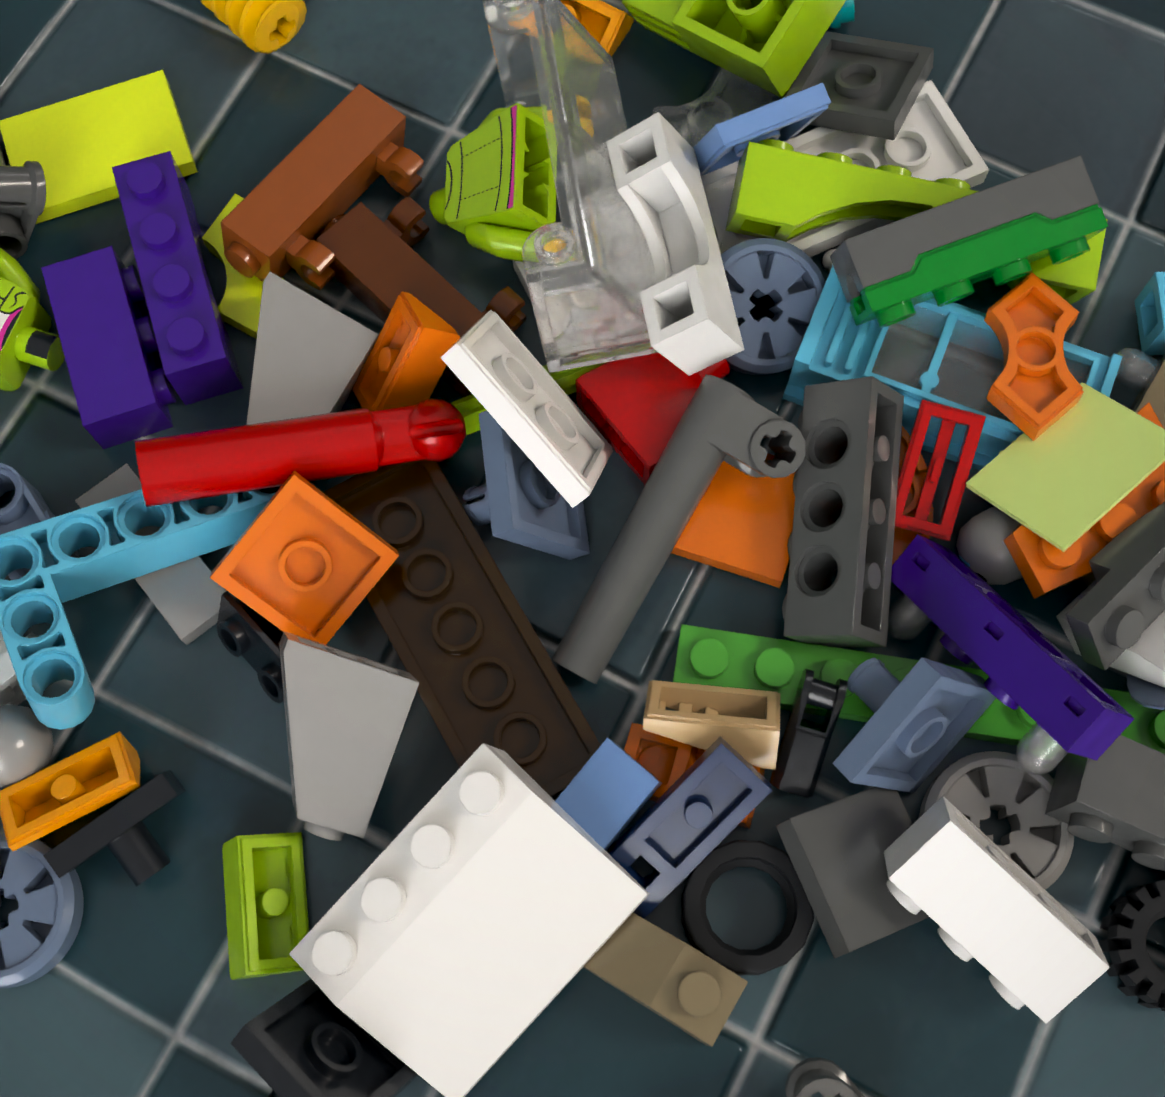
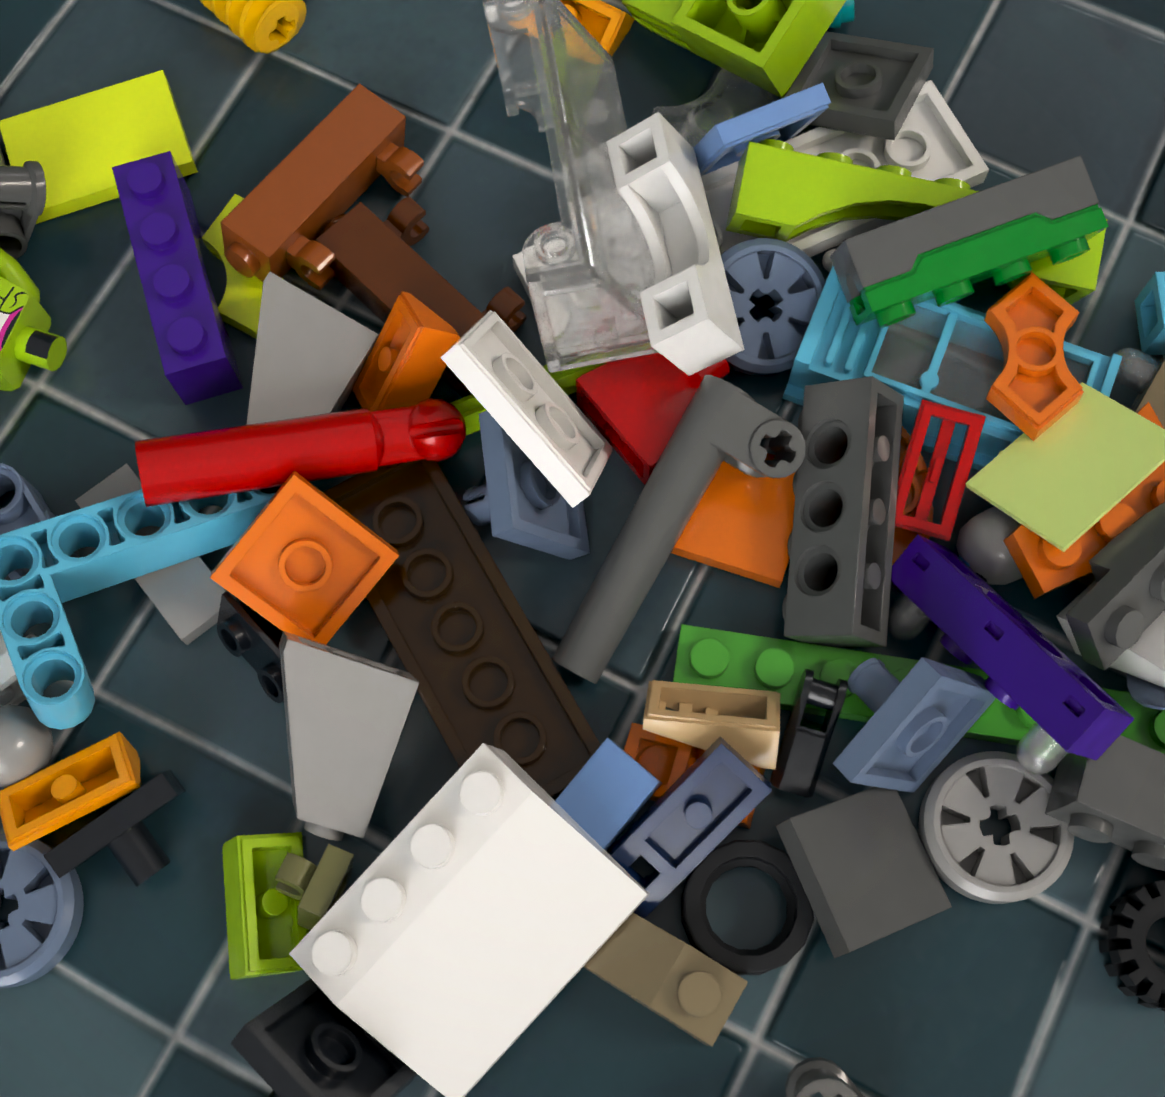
(109, 347): dark purple brick -> none
(315, 885): none -> olive tile
(499, 182): lime torso -> none
(993, 912): white brick -> none

